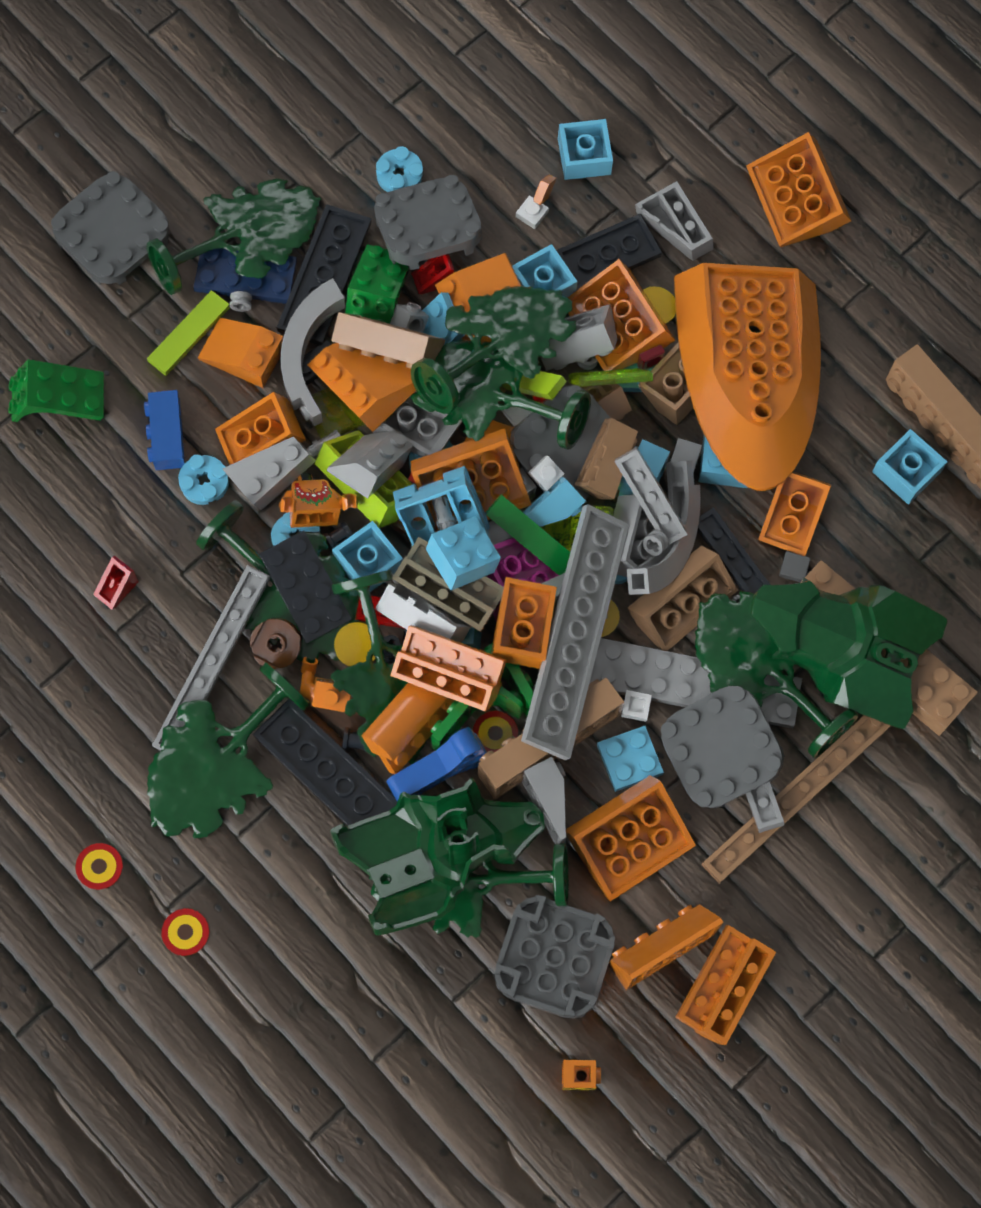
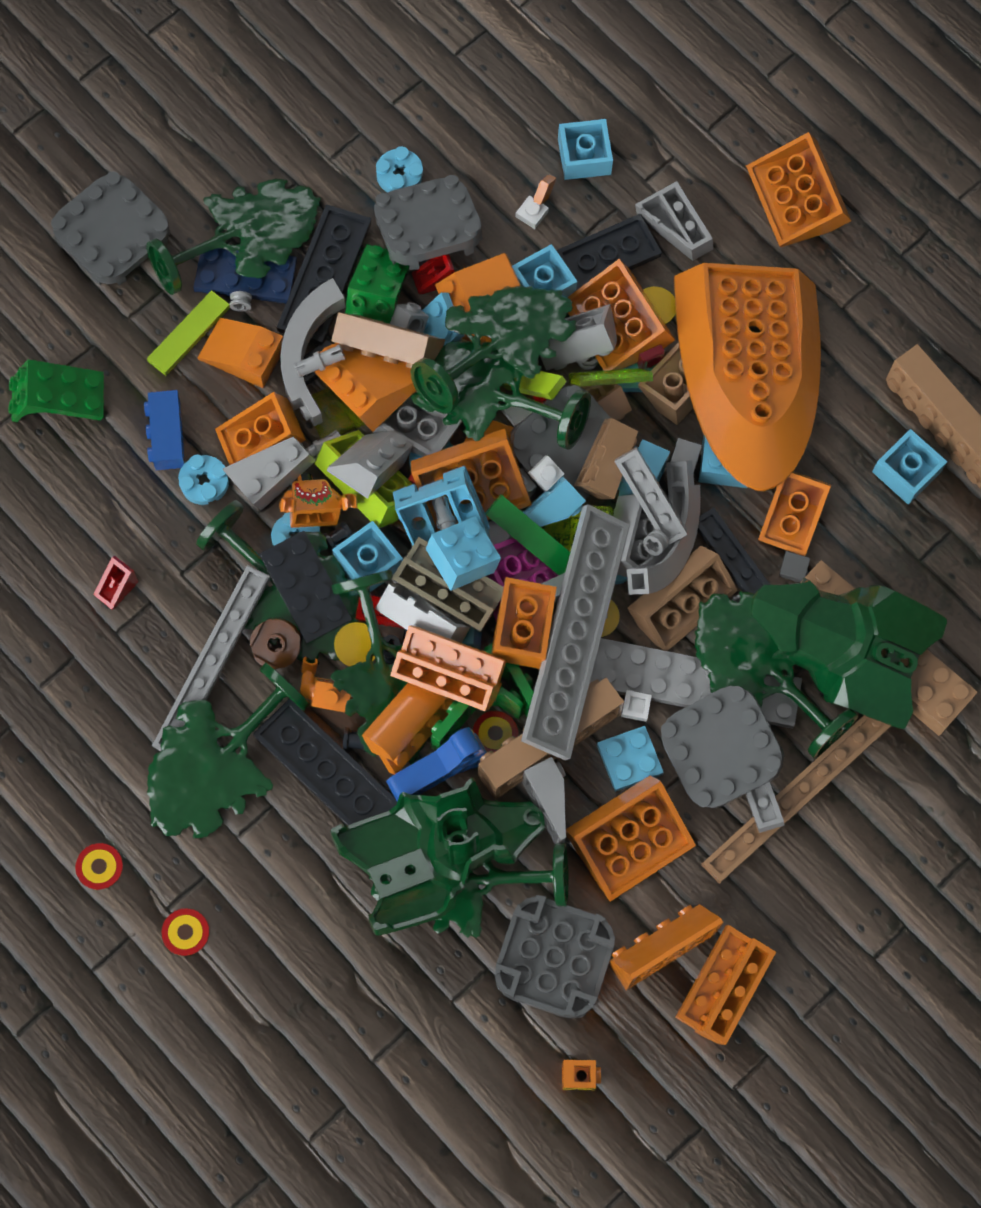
(319, 361): none -> light grey pin

